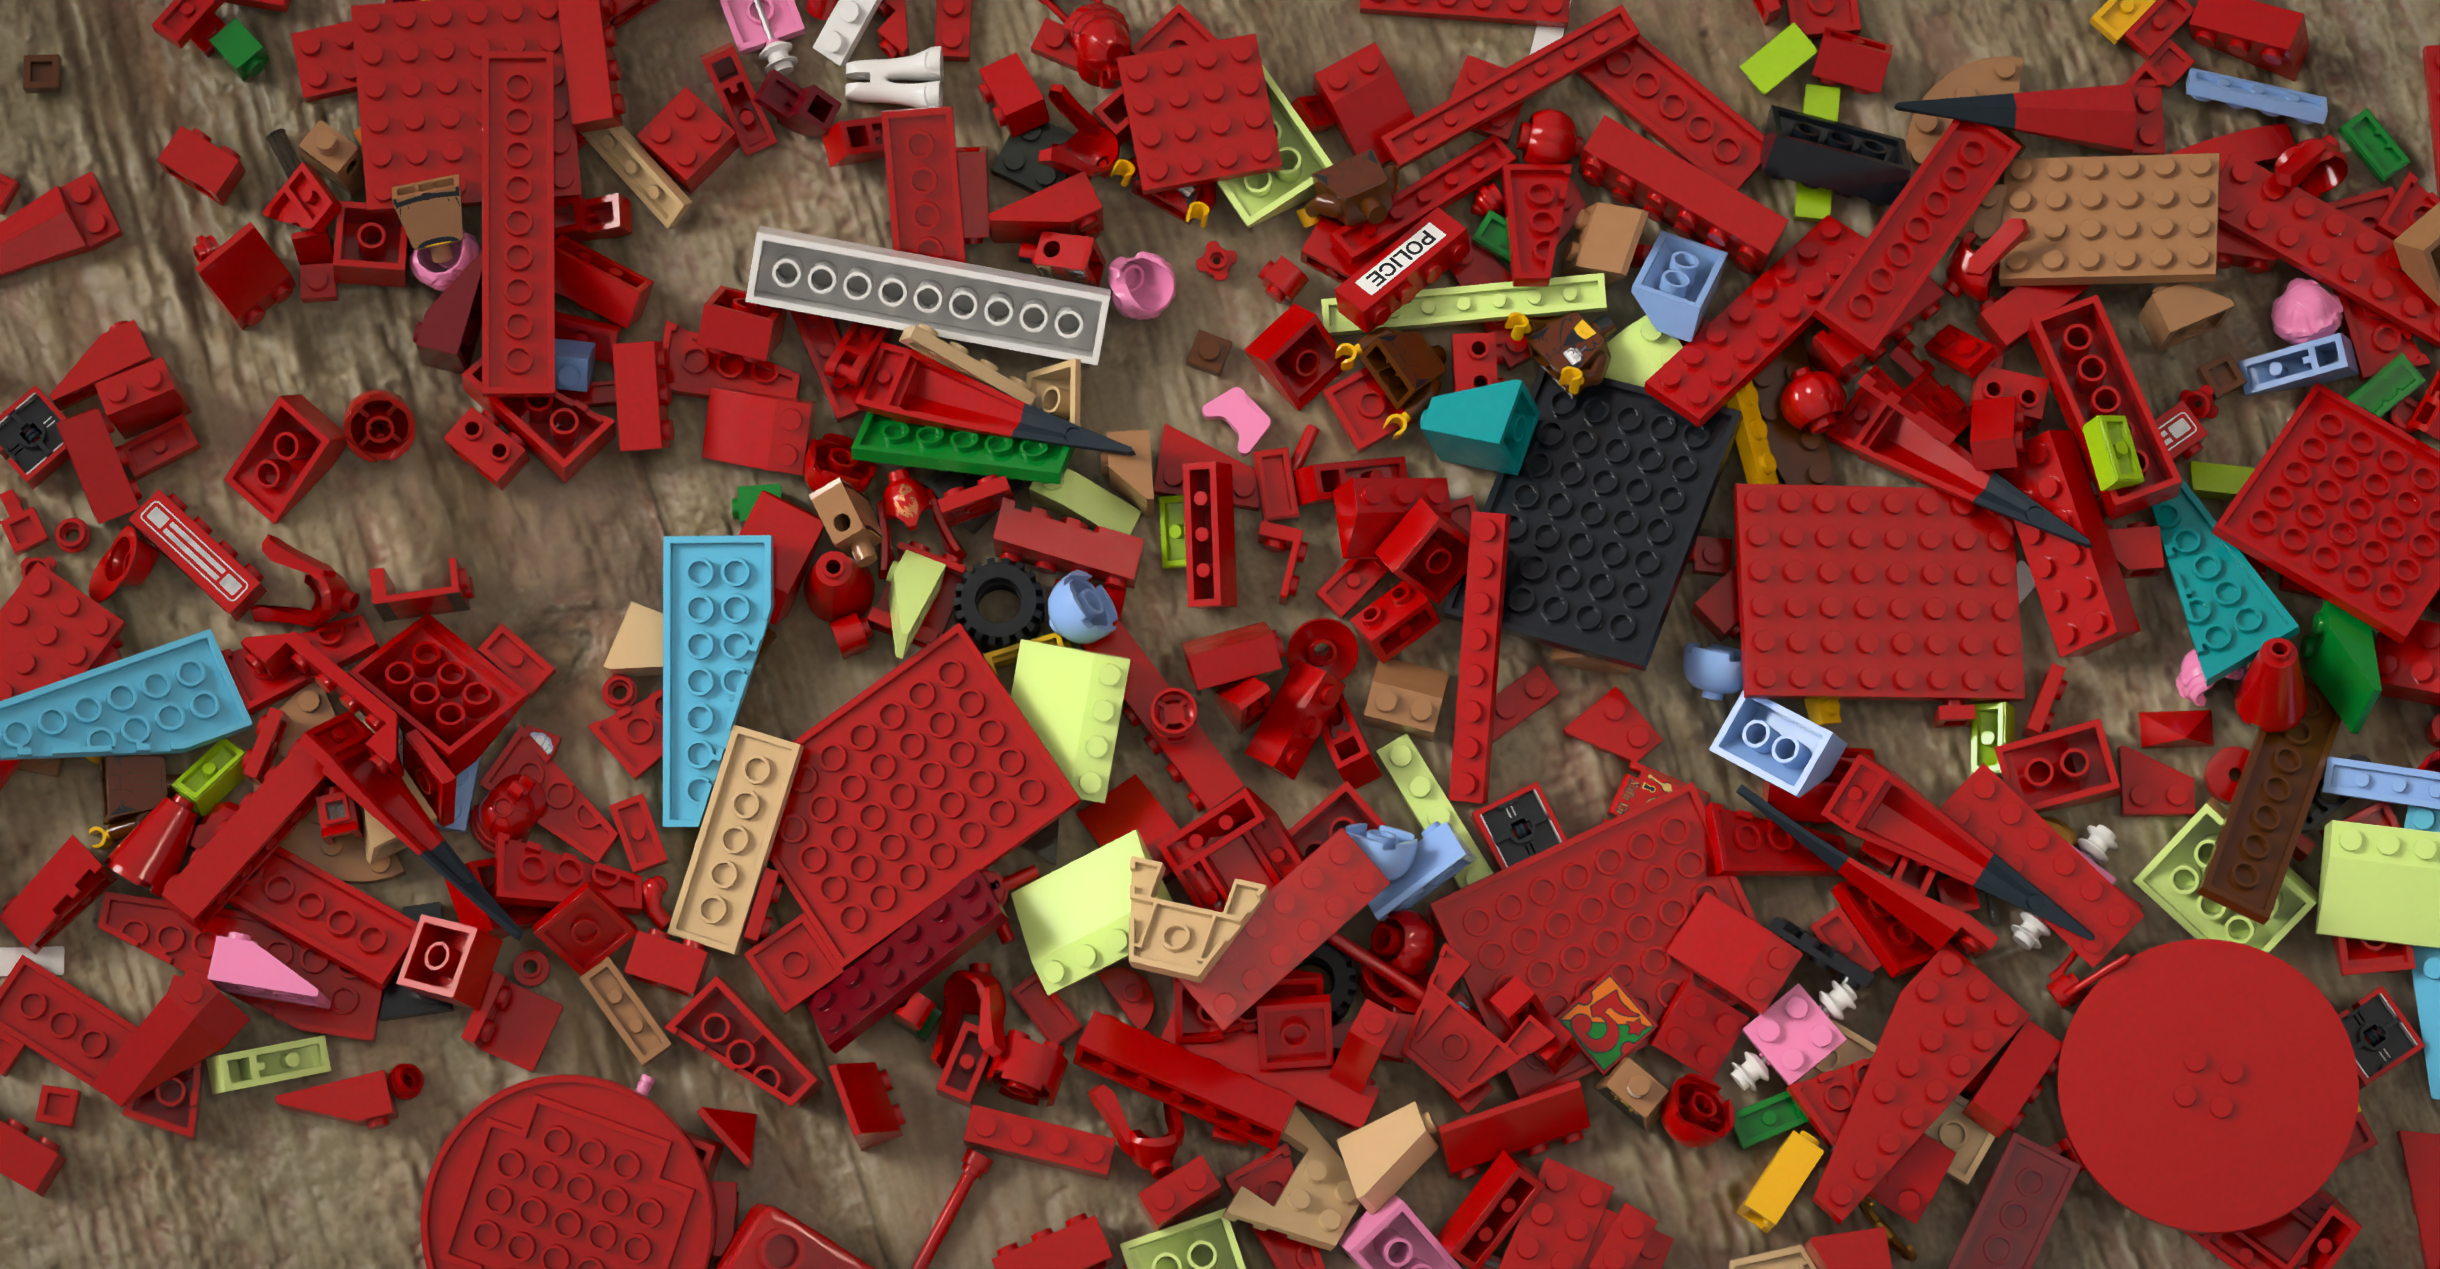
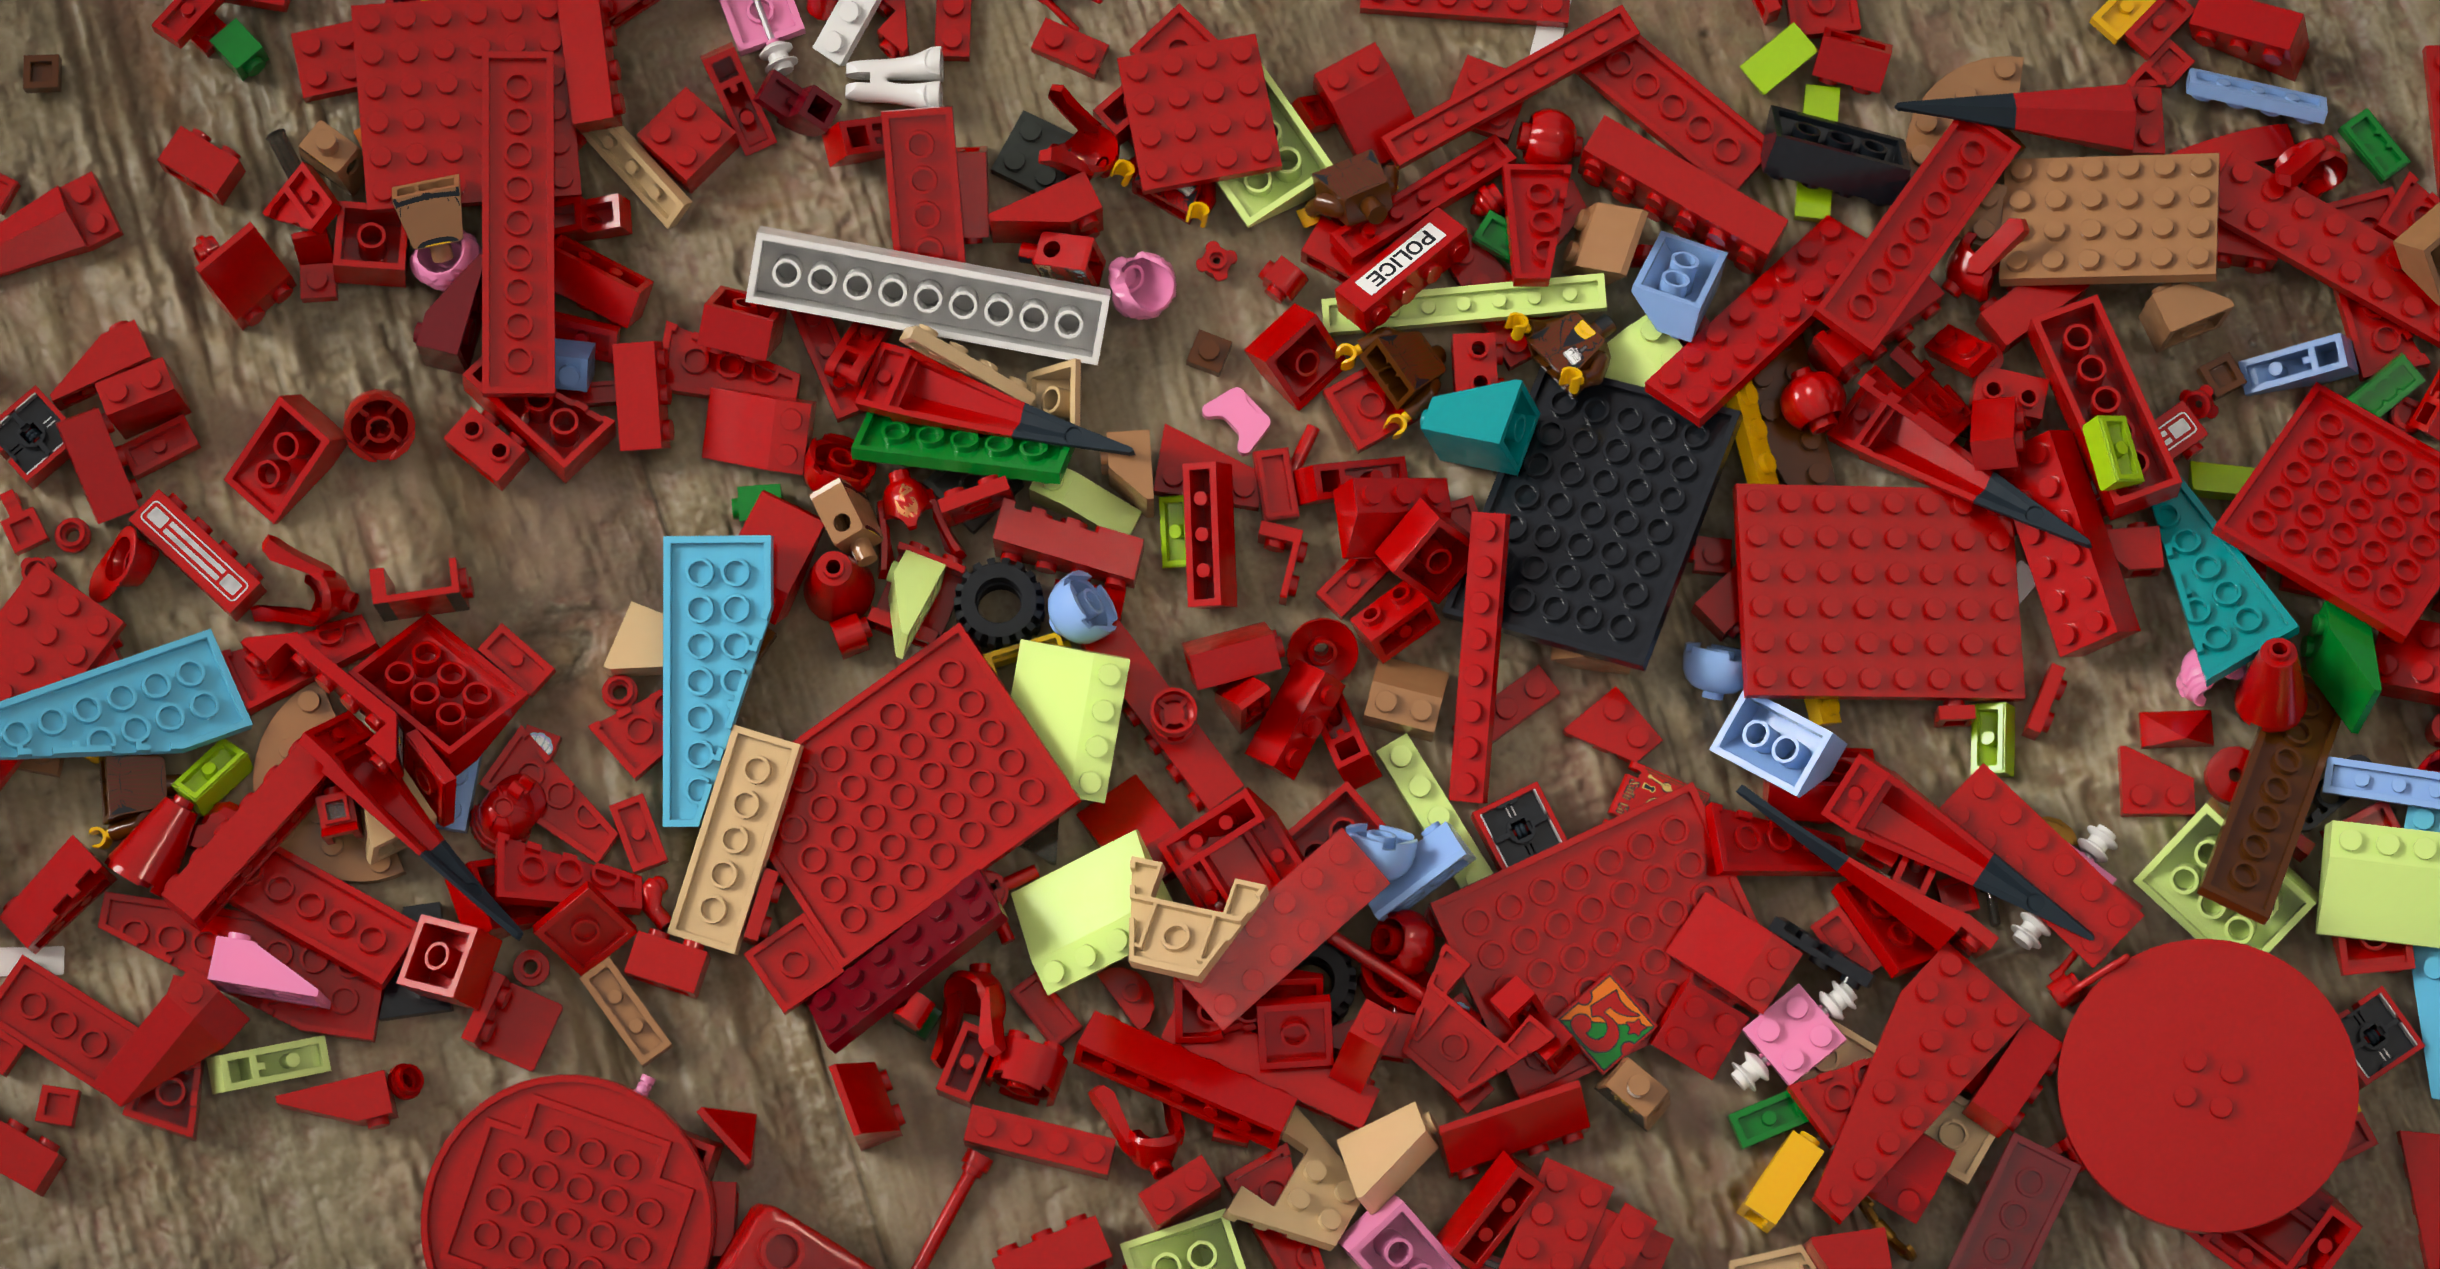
(270, 733): red plate -> none
(739, 1038): red wedge -> none
(1014, 95): red brick -> none
(1100, 38): red helmet -> none
(1696, 1112): red cylinder -> none
(2060, 767): red slope -> none
(2306, 312): bright pink hair -> none

